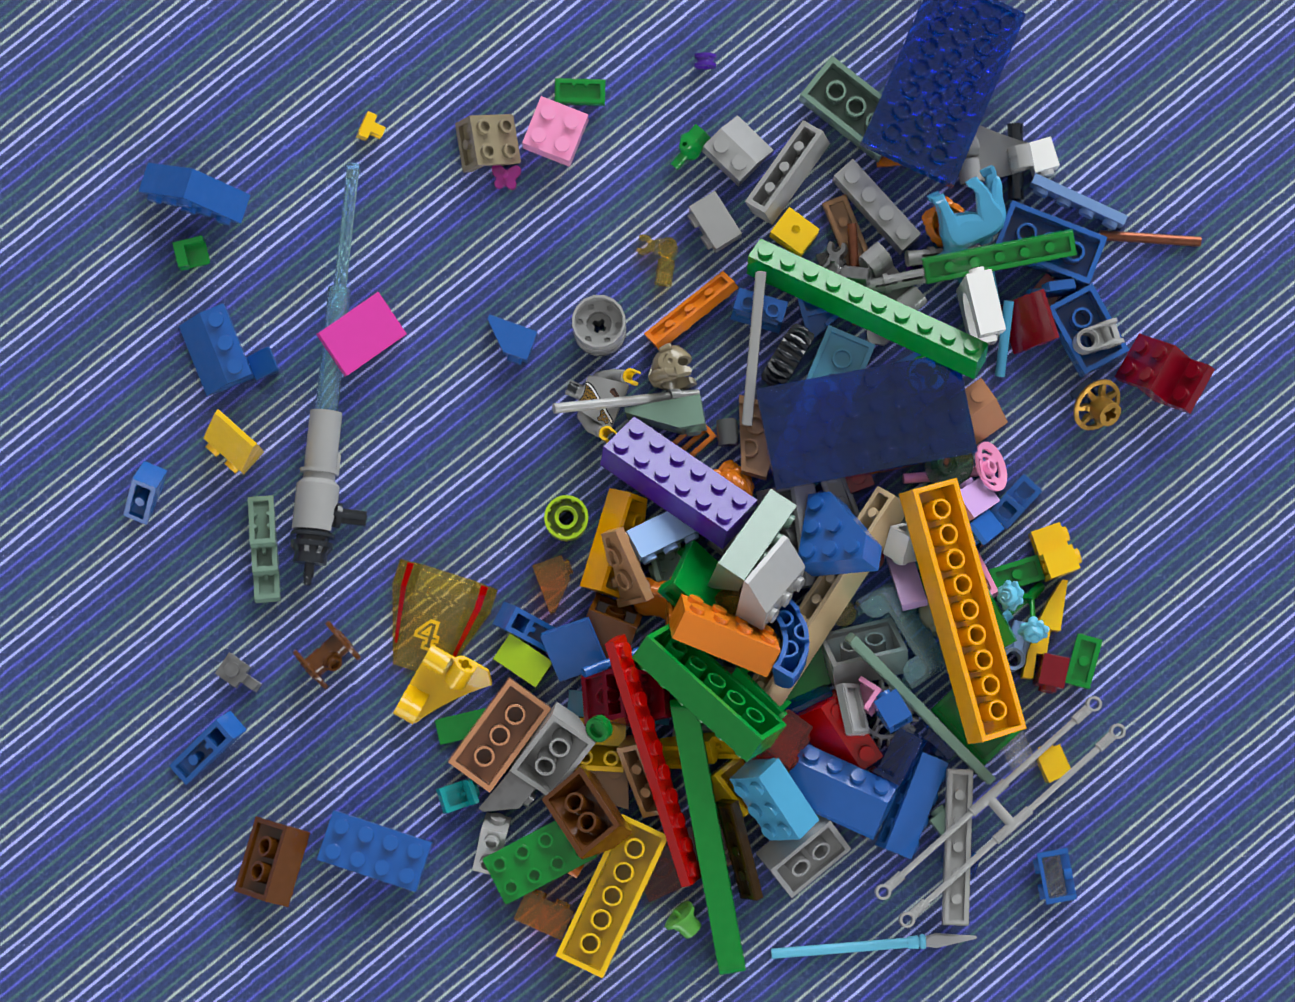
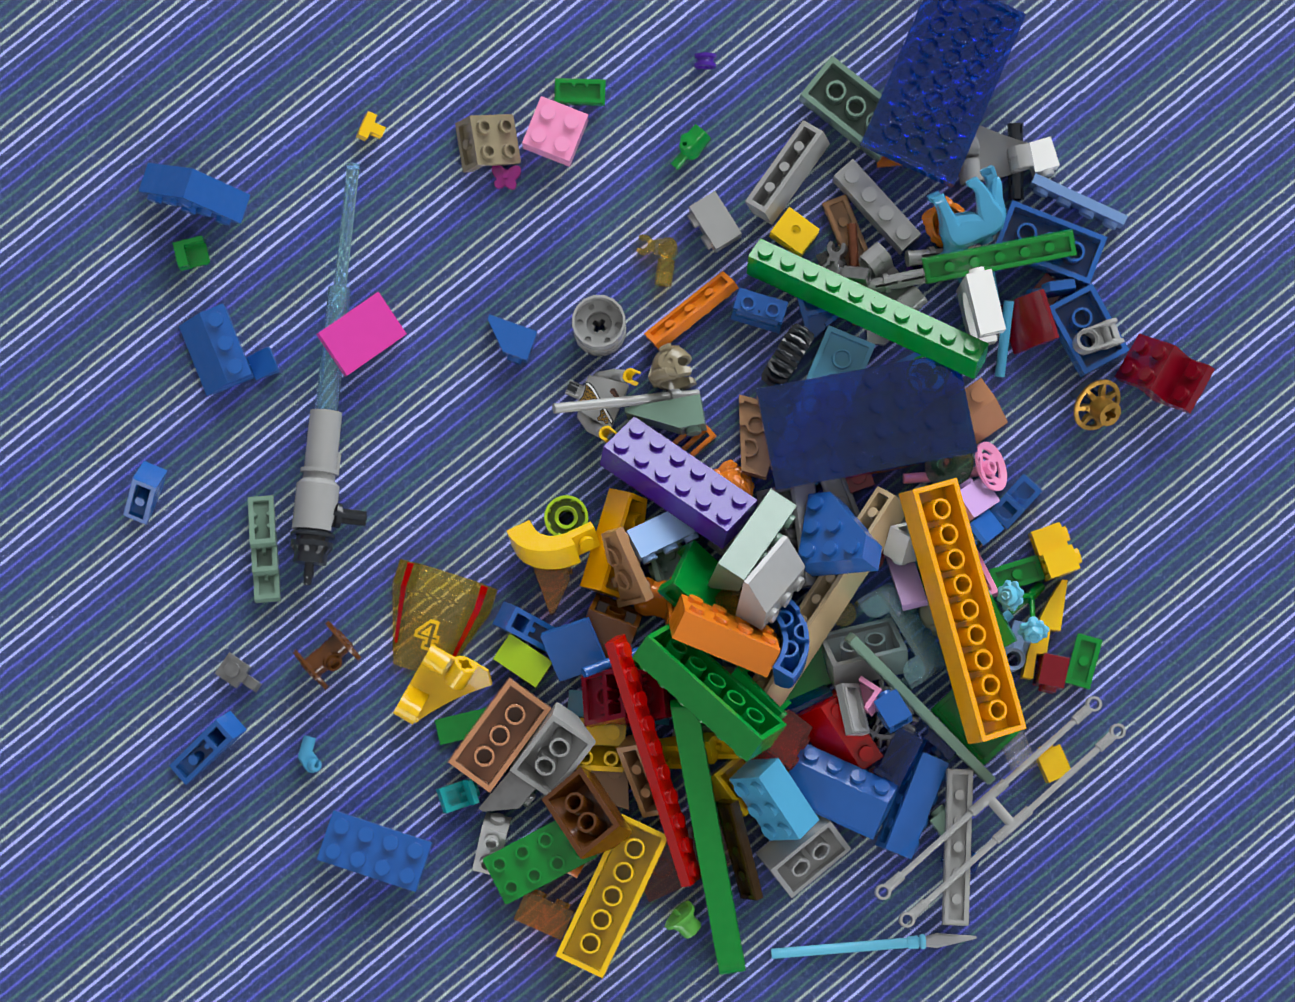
(232, 443): yellow slope -> none
(272, 861): reddish brown slope -> none
(307, 756): none -> dark azure arm
(552, 551): none -> yellow arch
(599, 728): green tile -> none
(727, 432): dark grey brick -> none
(737, 150): light grey slope -> none
(754, 346): light grey tile -> none
(1055, 875): window -> none
(1152, 238): copper bar -> none

